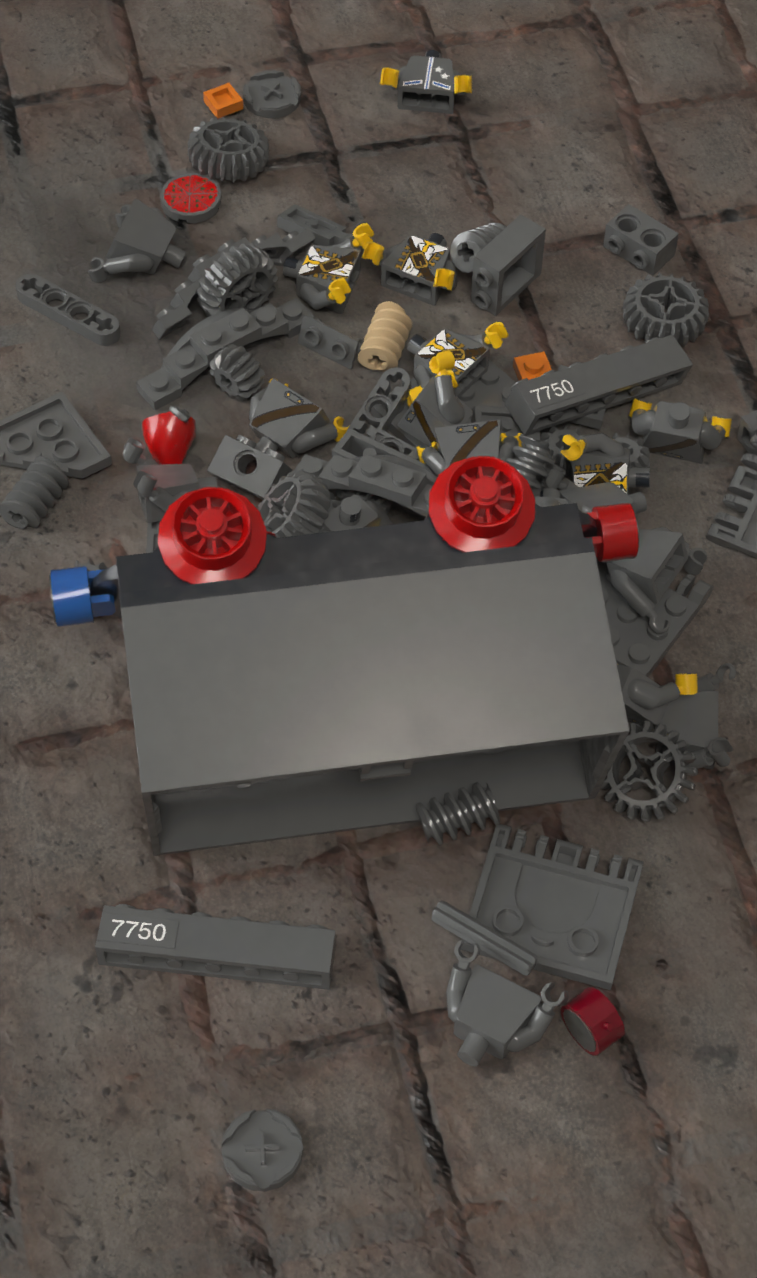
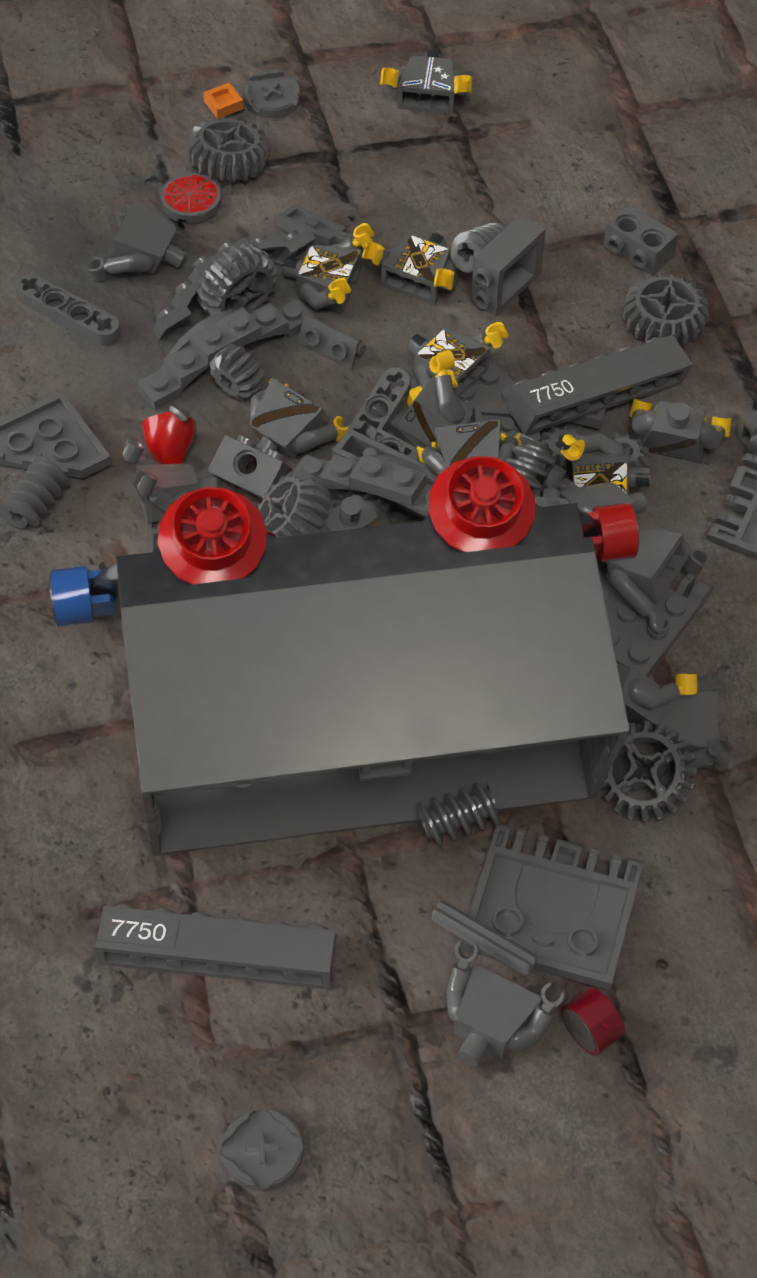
(385, 337): tan piece -> none
(531, 365): orange plate -> none

